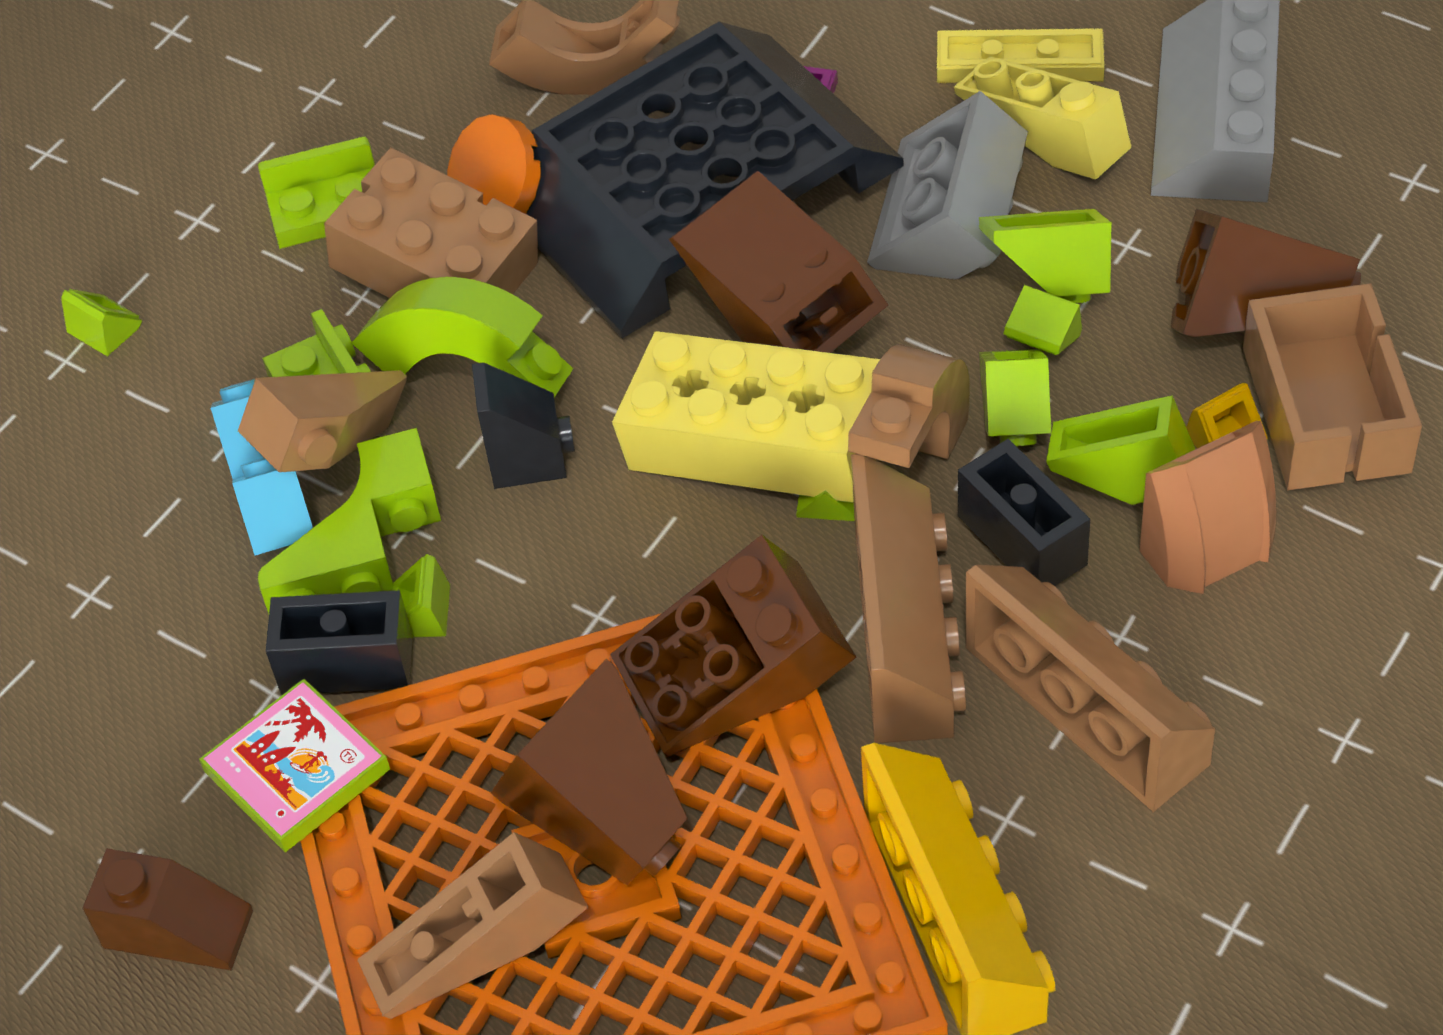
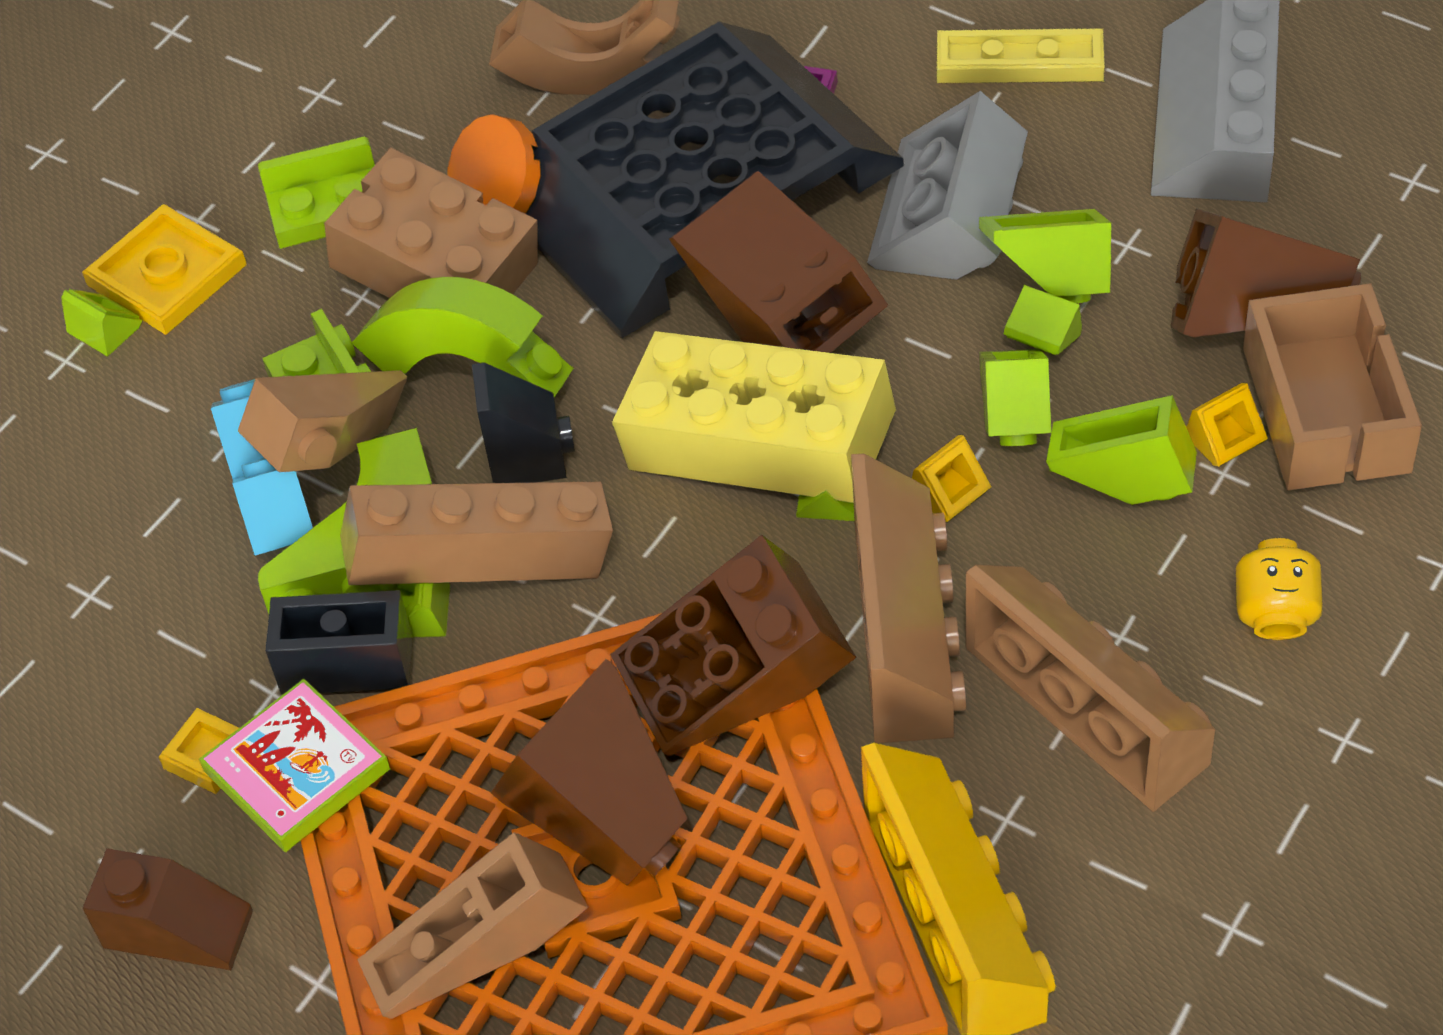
(164, 268): none -> yellow tile
(192, 742): none -> yellow tile
(474, 532): none -> medium nougat brick
(913, 406): medium nougat arch -> none
(952, 477): none -> yellow slope
(1023, 514): black brick -> none
(1066, 119): light yellow slope -> none
(1210, 511): nougat slope -> none
(1279, 589): none -> yellow head

